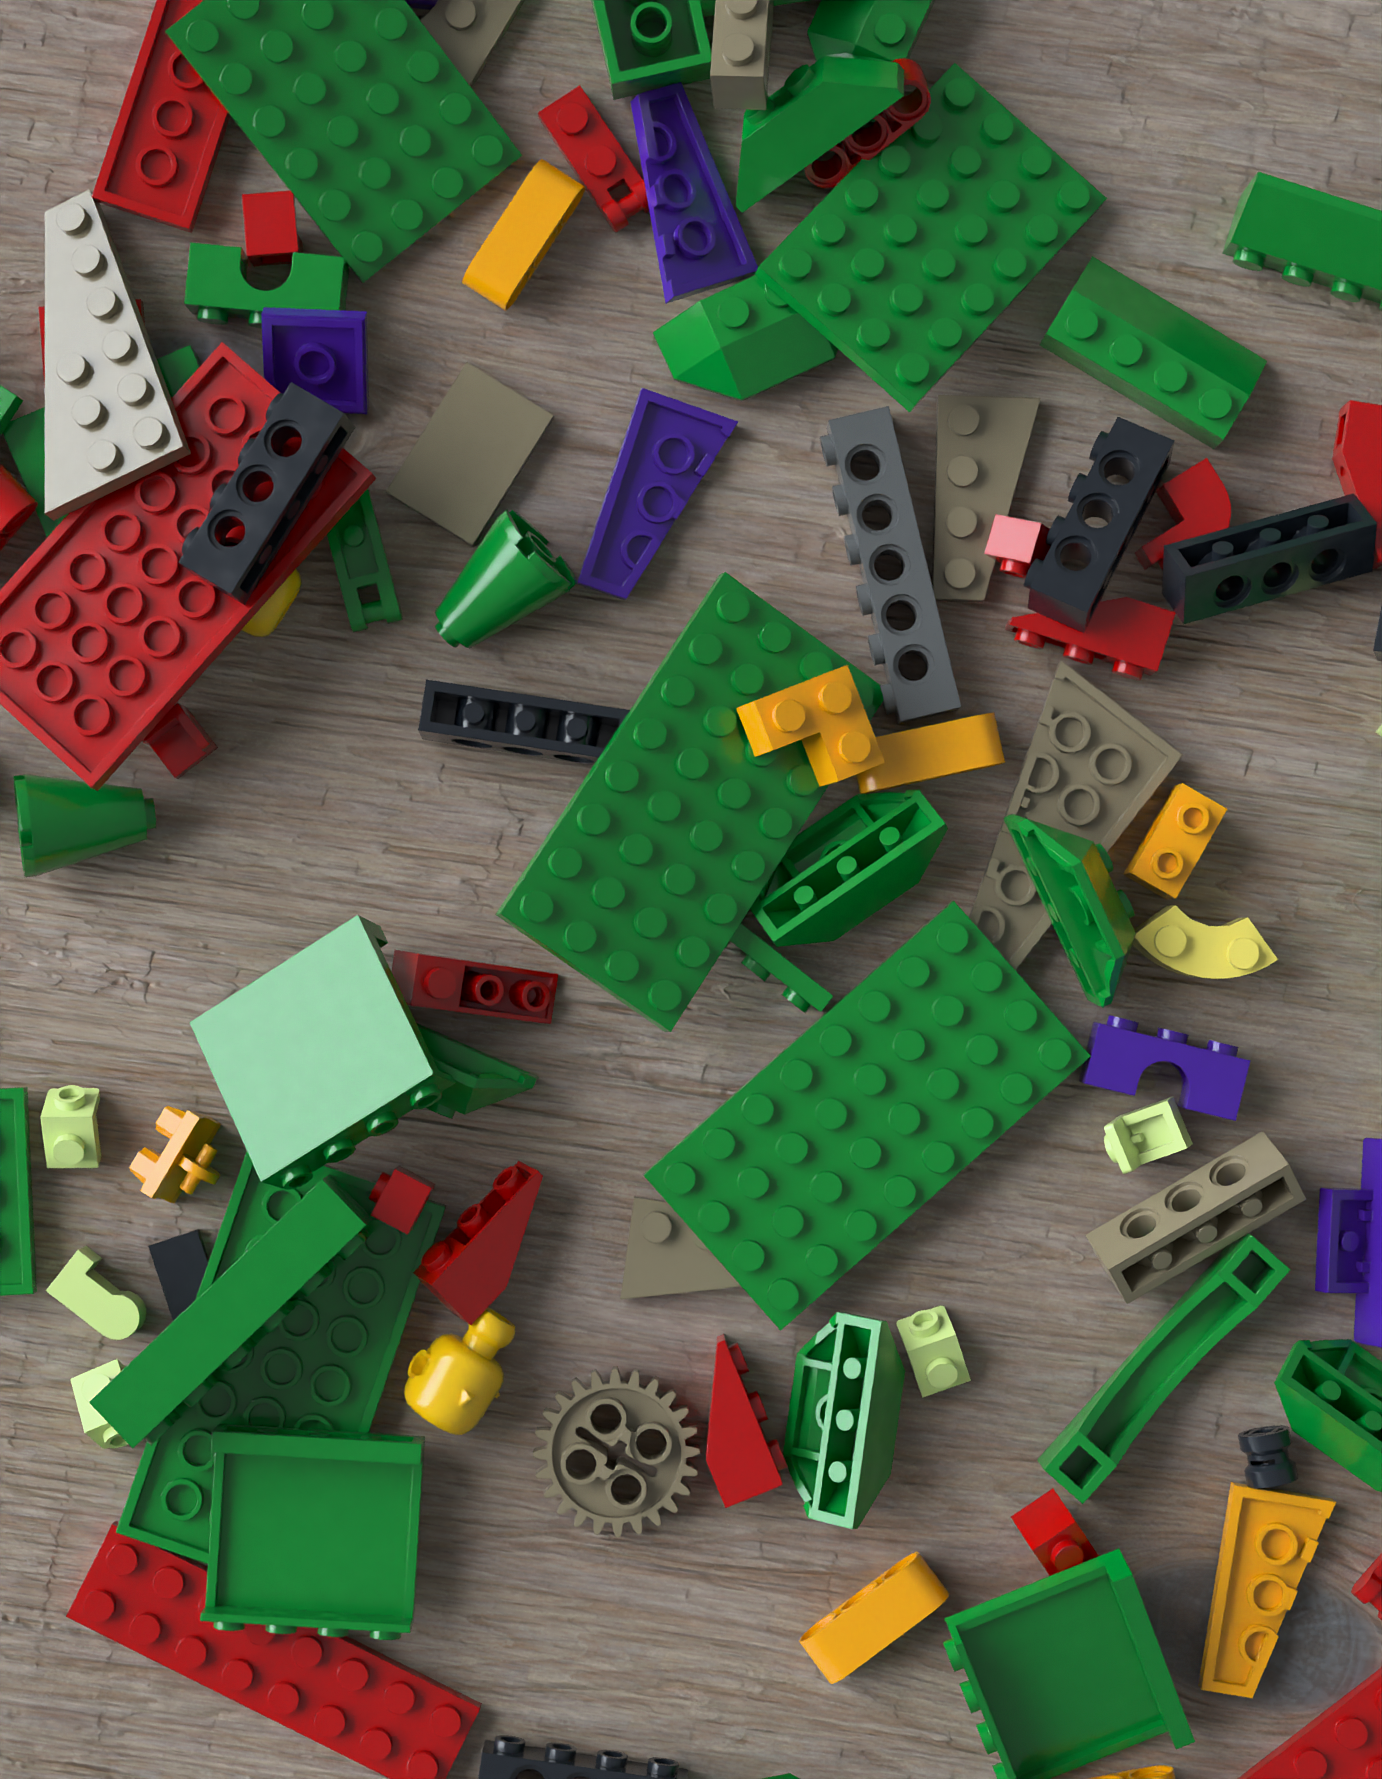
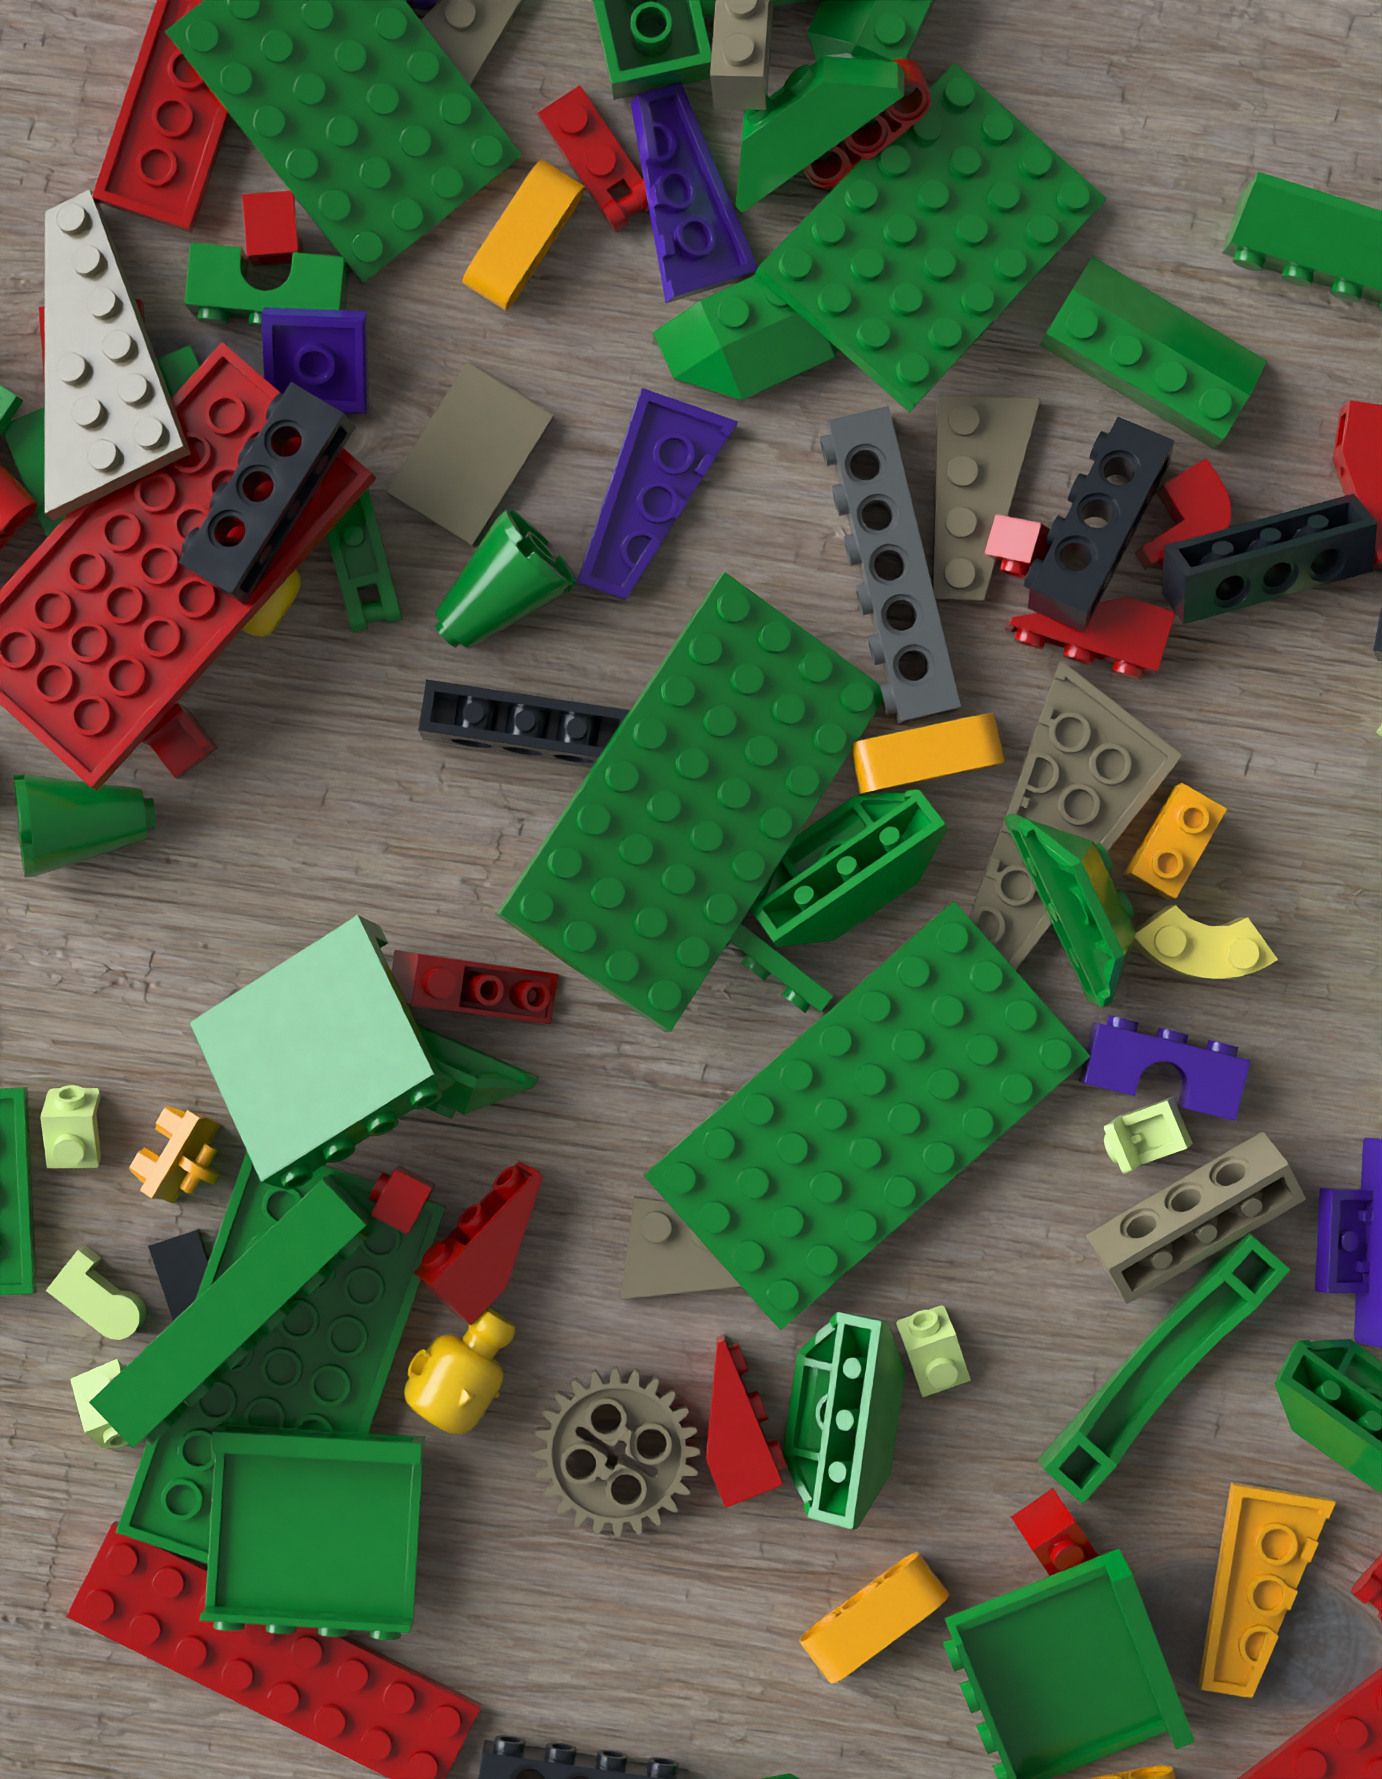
(825, 717): light orange brick -> none
(1268, 1456): black wheel -> none

